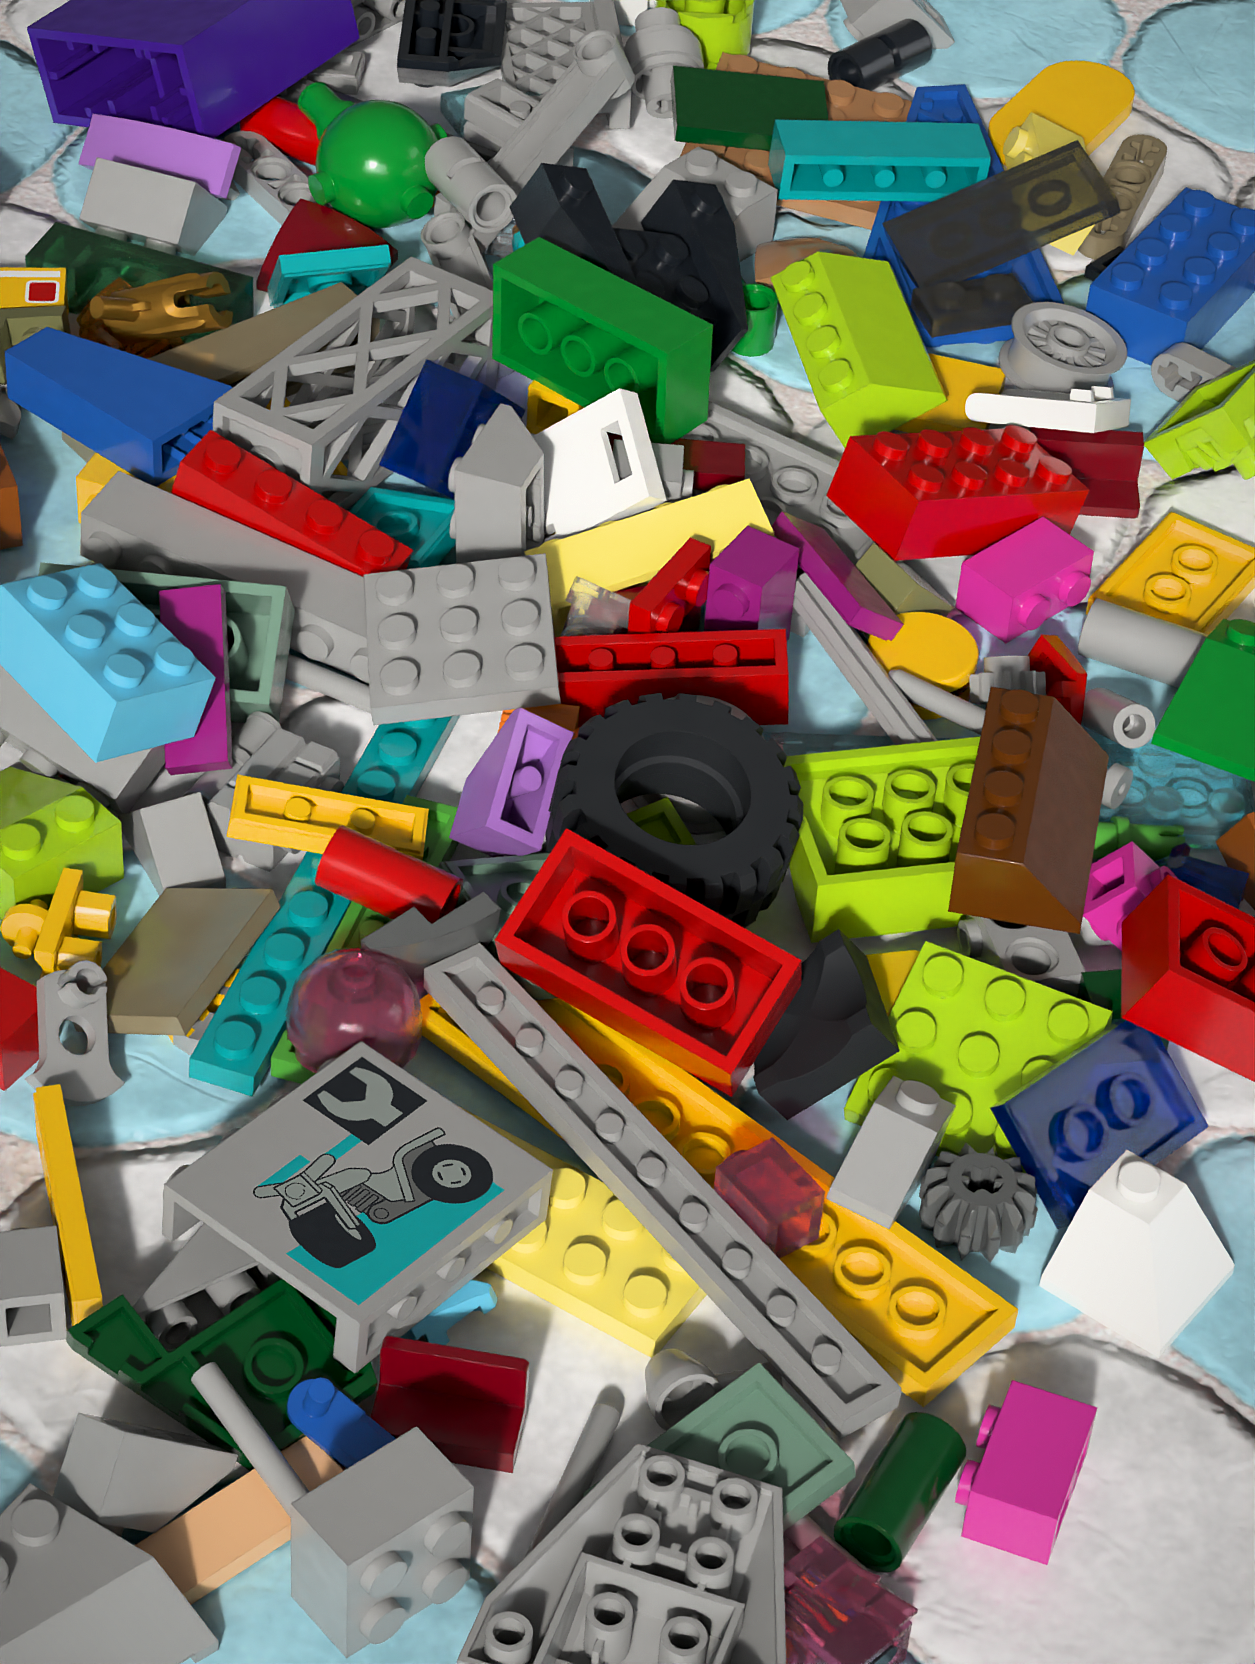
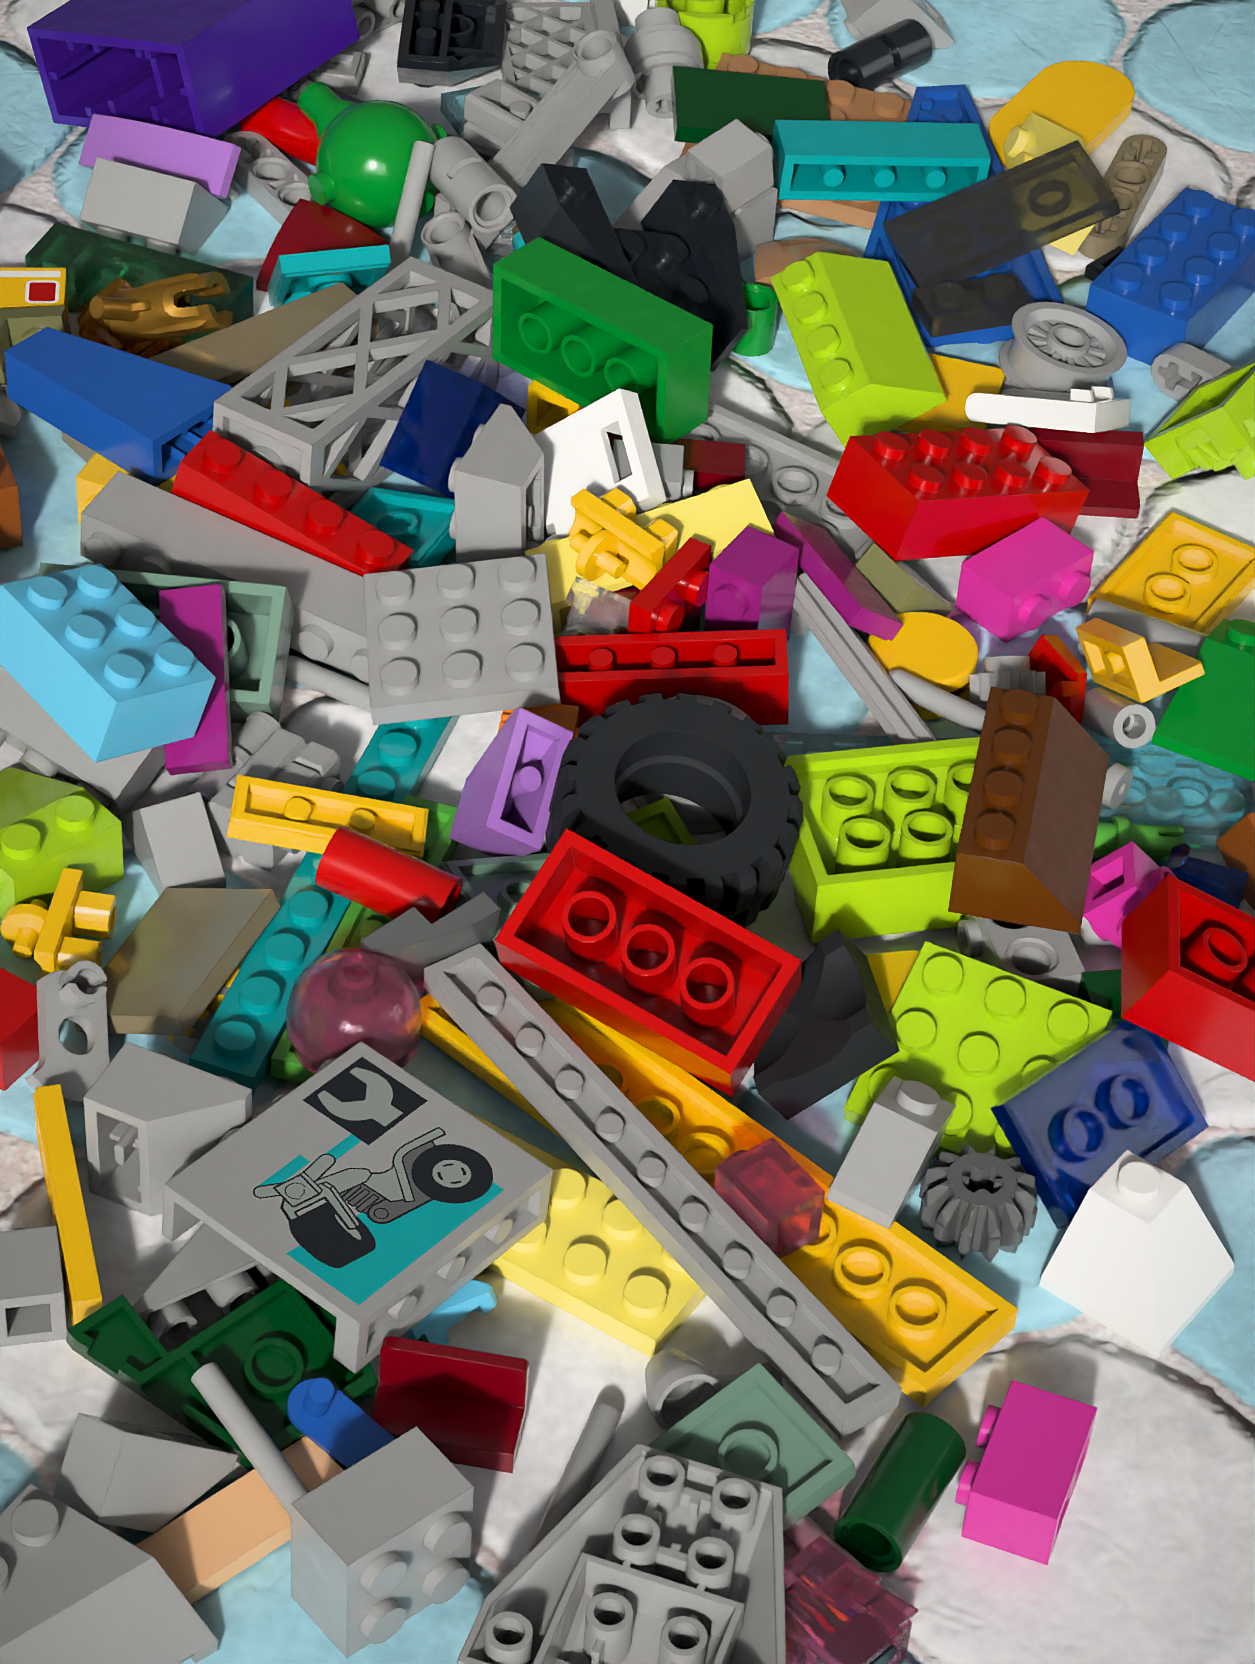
(151, 1119): none -> light grey slope
(410, 202): none -> light grey bar
(612, 541): none -> yellow hips
(735, 162): none -> light grey brick
(1129, 665): none -> yellow panel

